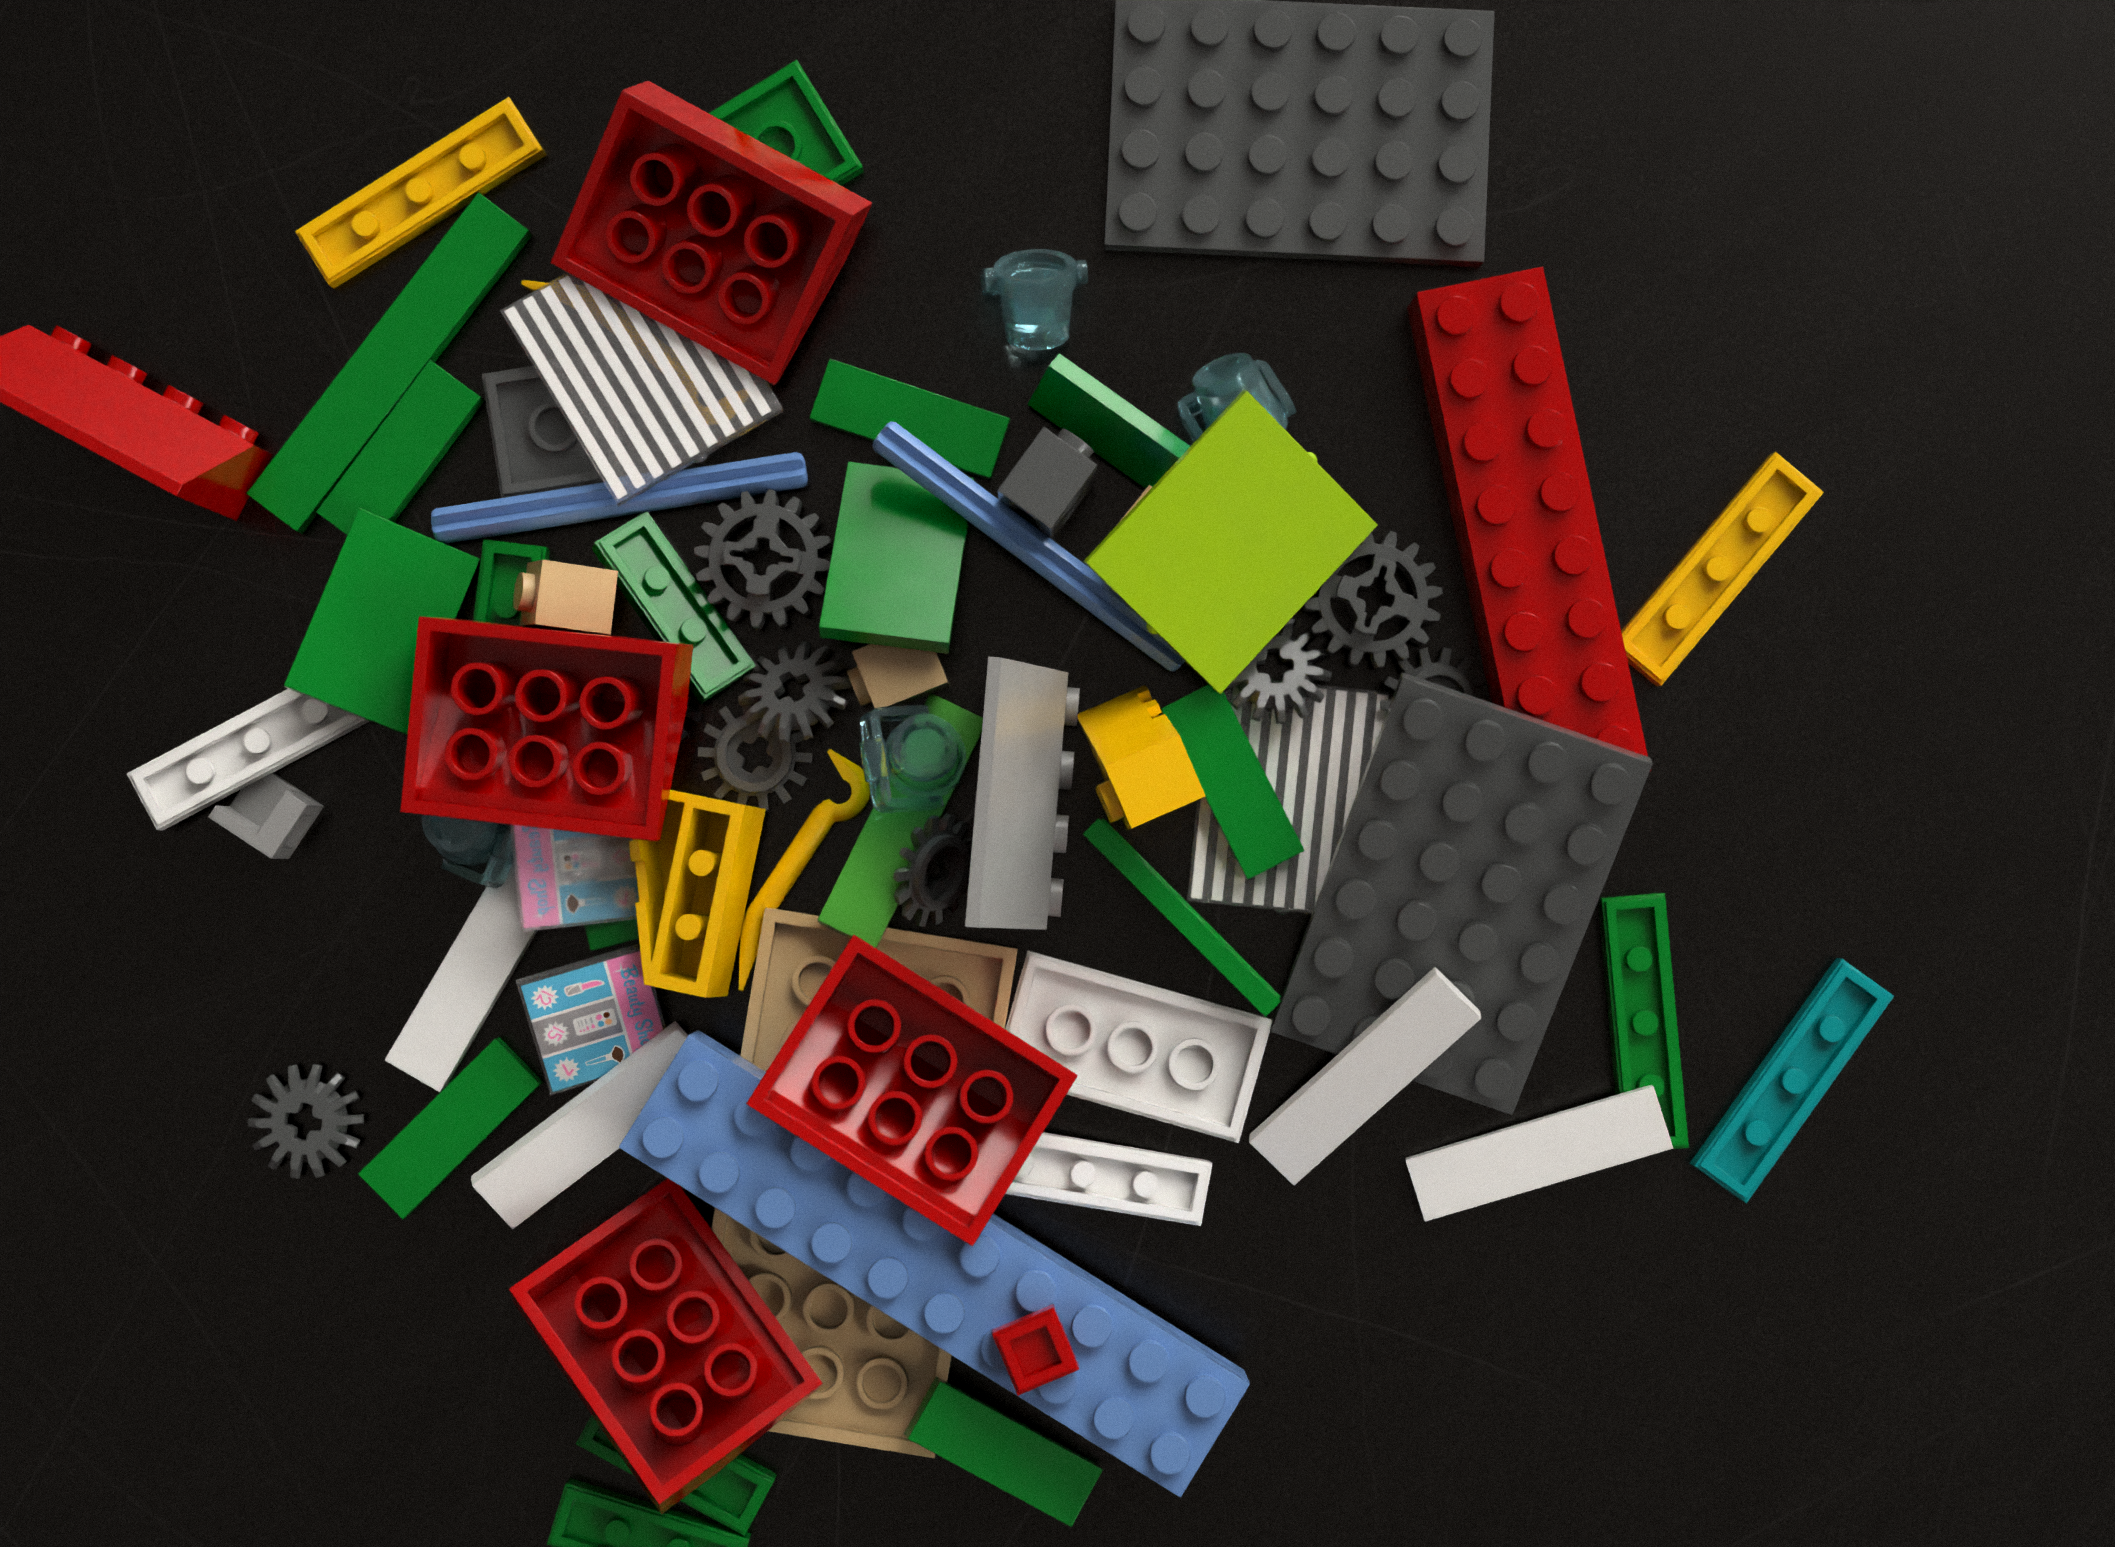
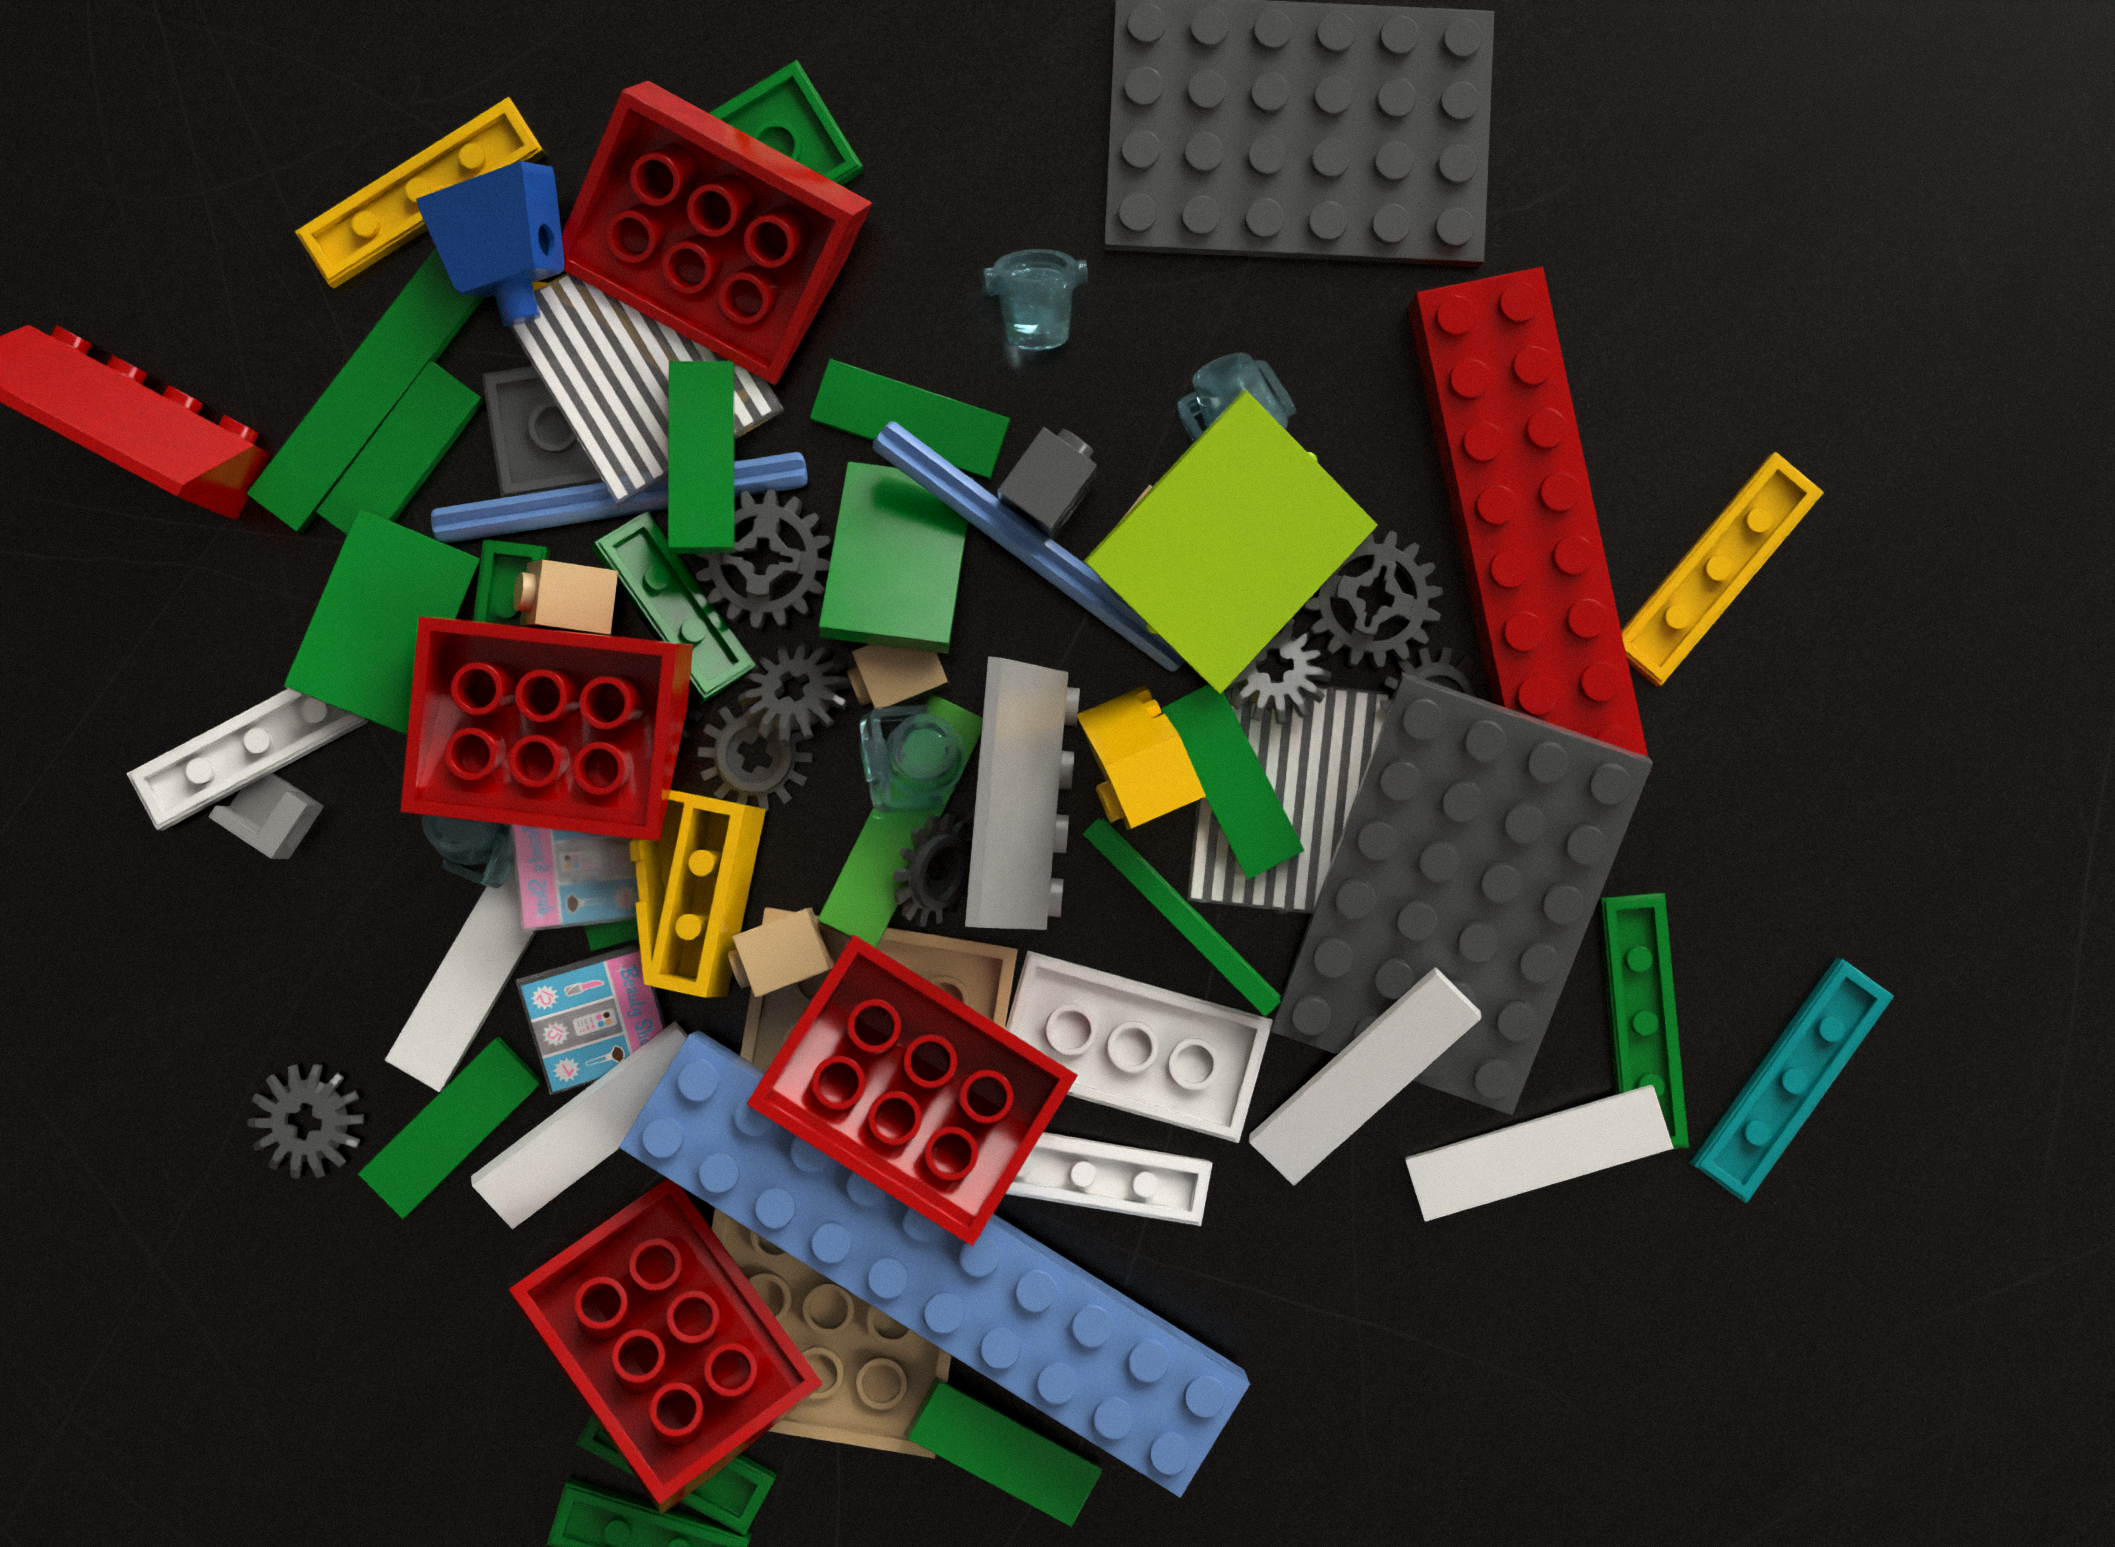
(499, 235): none -> blue torso
(701, 457): none -> green tile
(780, 953): none -> tan brick
(796, 859): yellow piece -> none
(1035, 1349): red tile -> none
(1106, 422): green tile -> none

